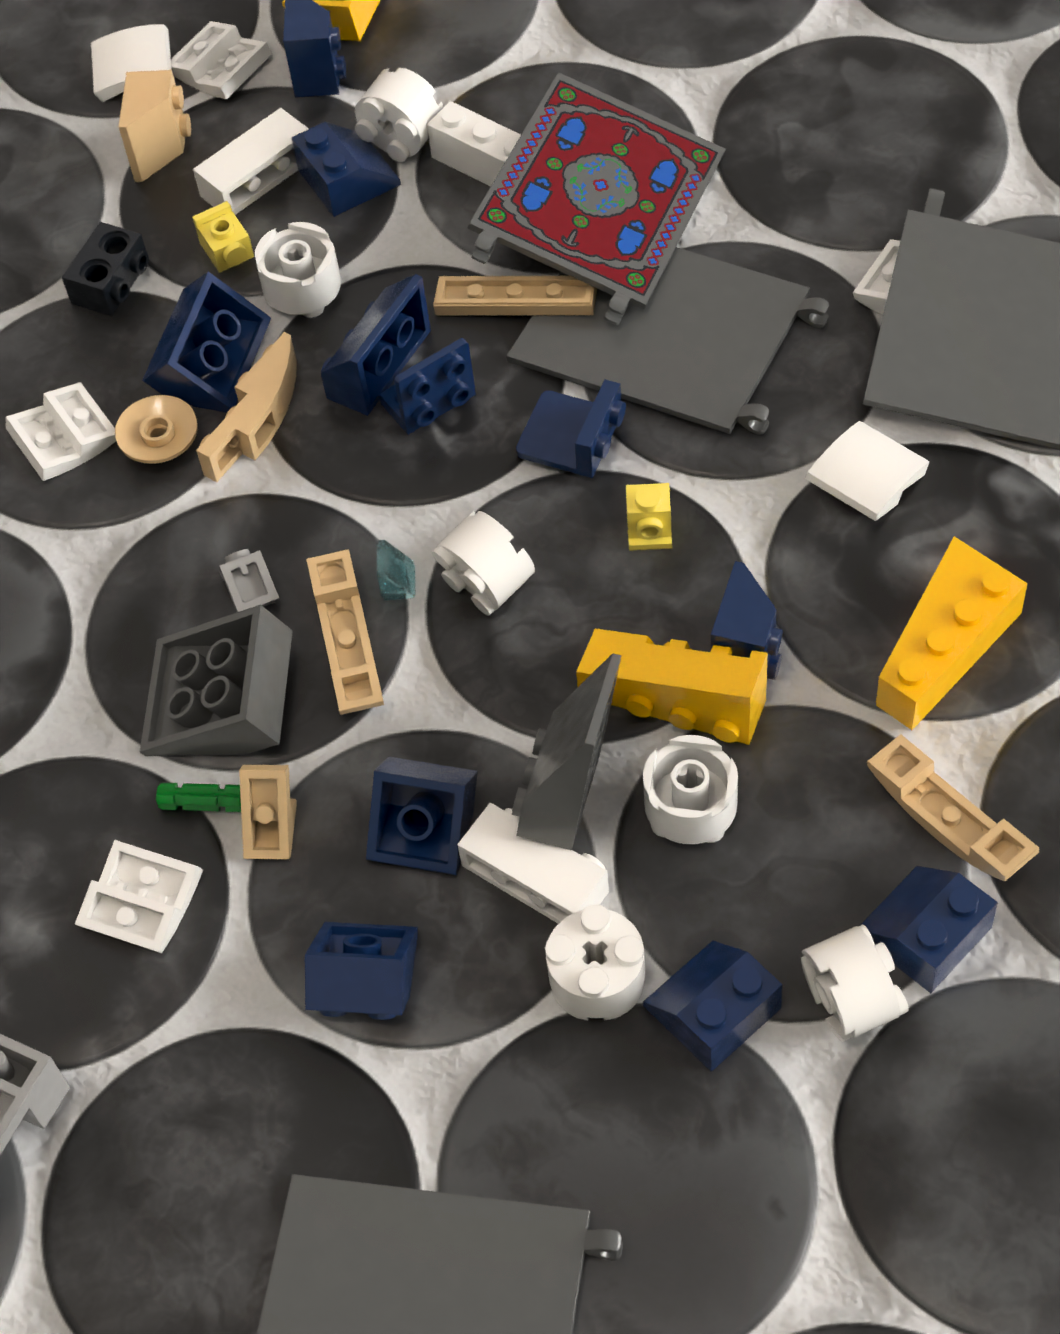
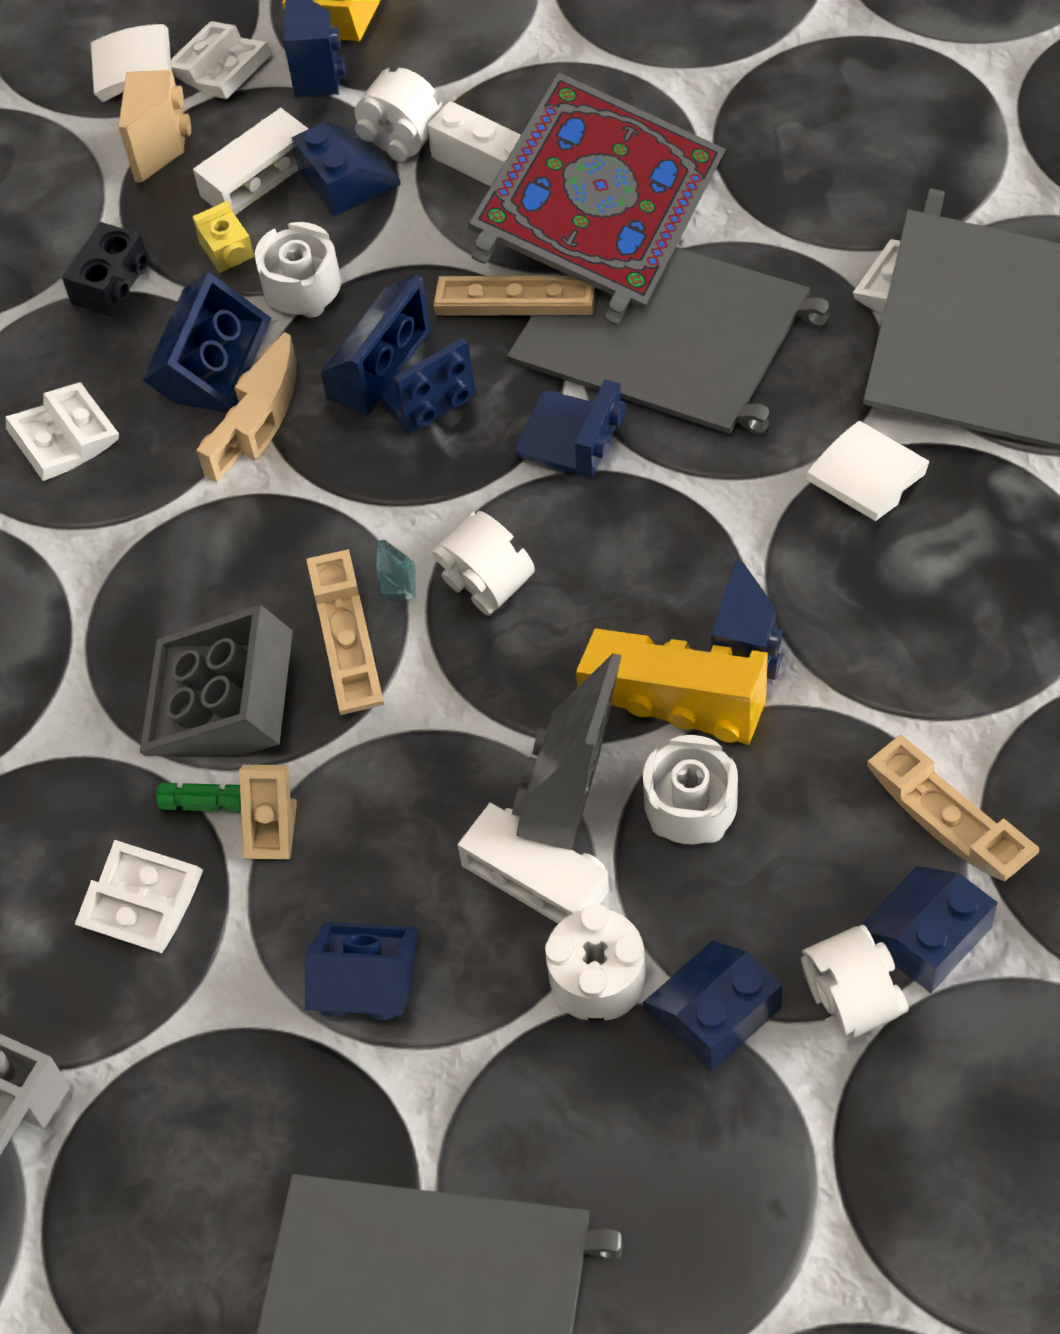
(156, 429): tan dish -> none
(248, 580): light grey bracket -> none
(420, 814): dark blue slope -> none
(649, 516): light yellow brick -> none
(950, 629): yellow wedge -> none

